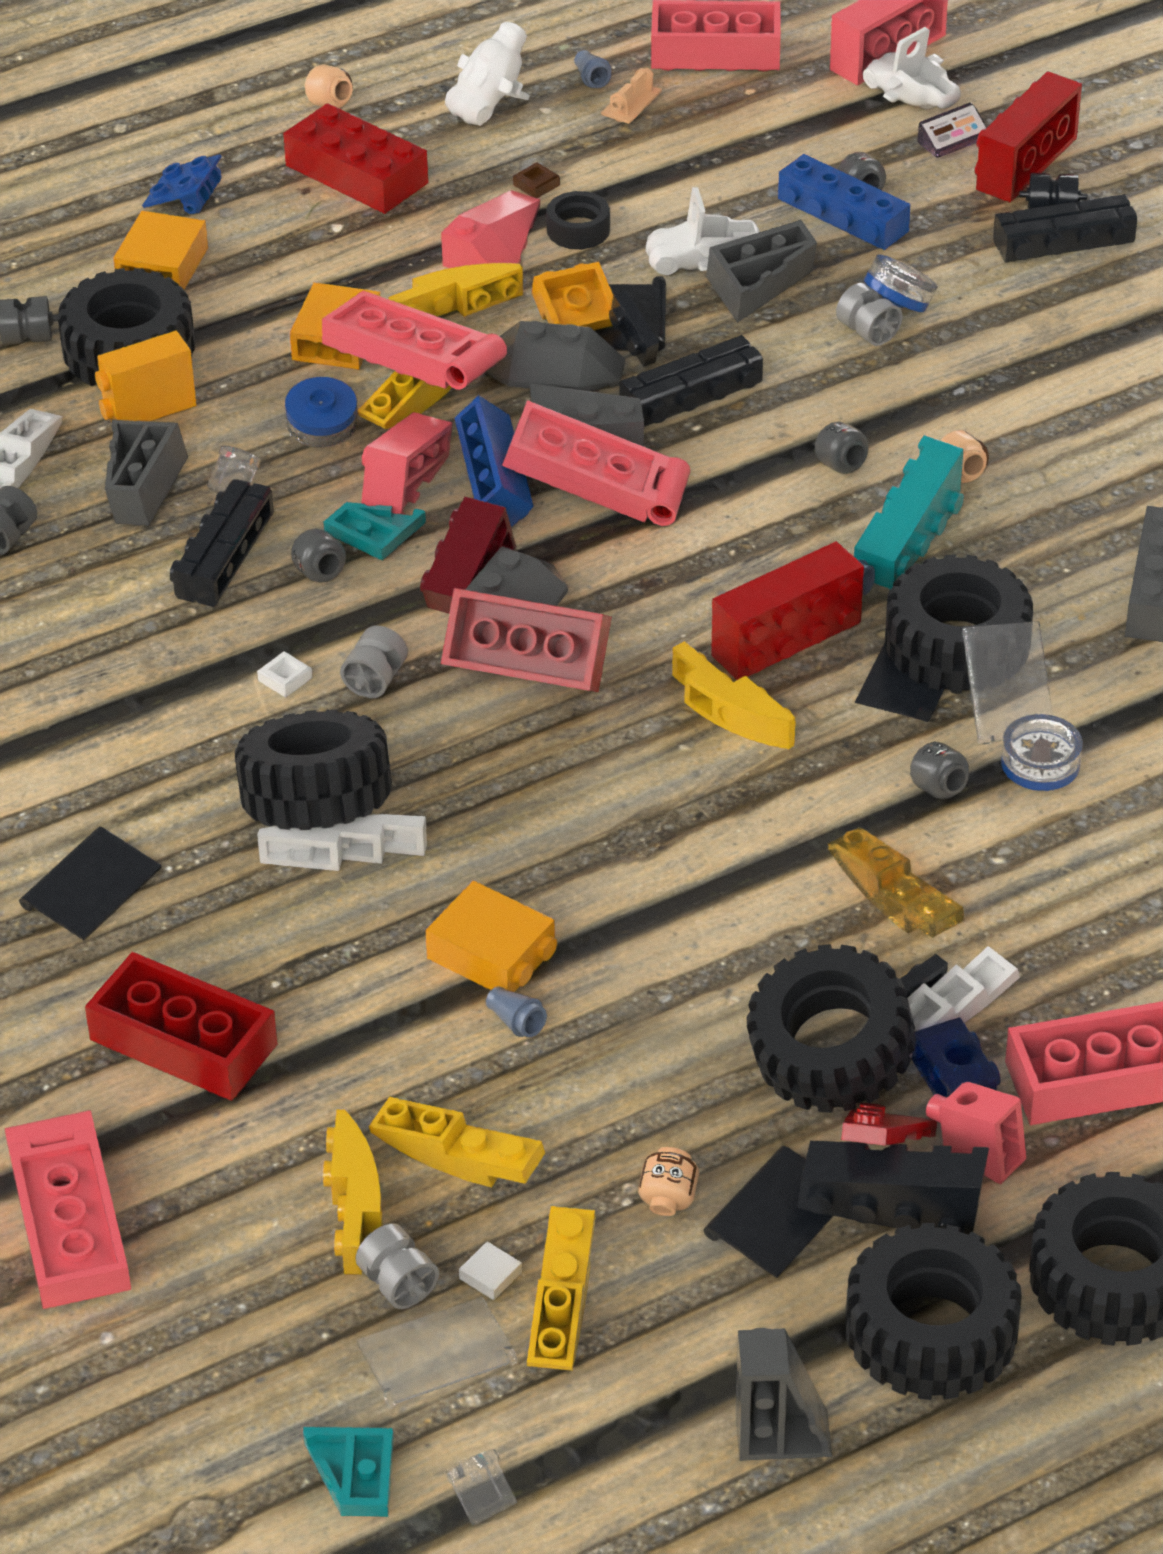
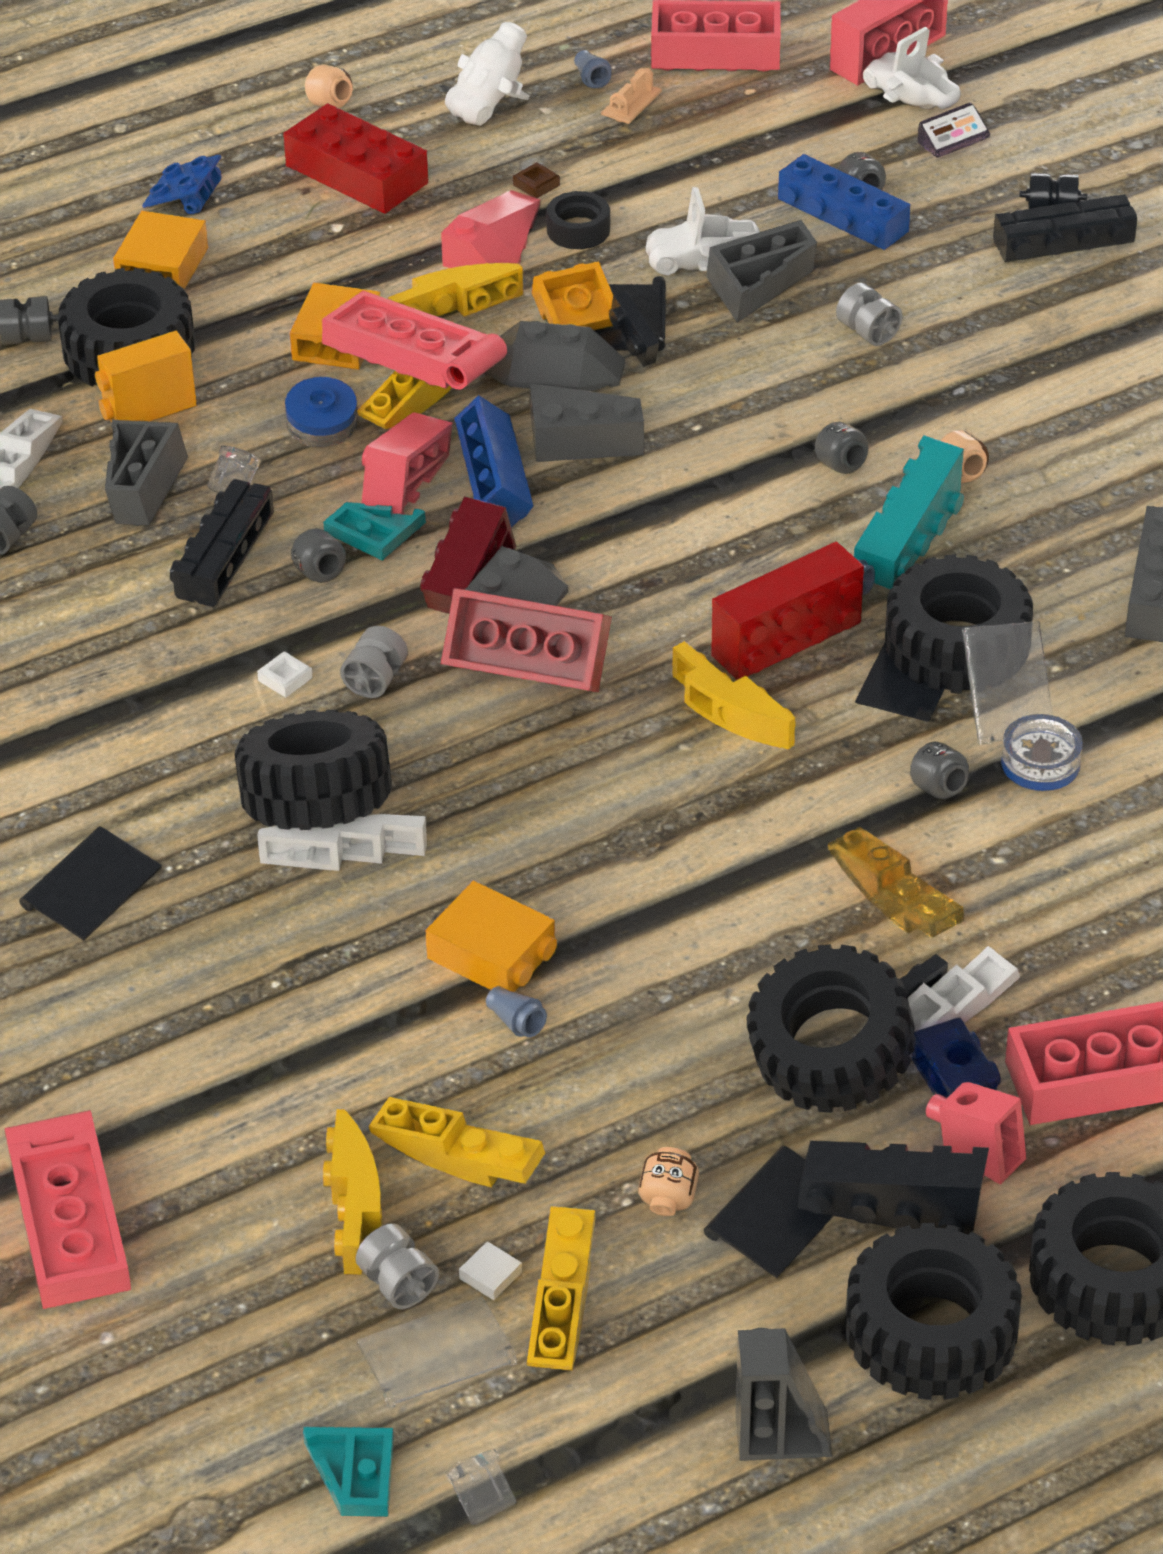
(181, 1025): red brick -> none
(597, 465): coral hinge -> none
(695, 379): black brick -> none
(874, 1126): red wing -> none
(900, 283): clear piece -> none
(1028, 136): red brick -> none

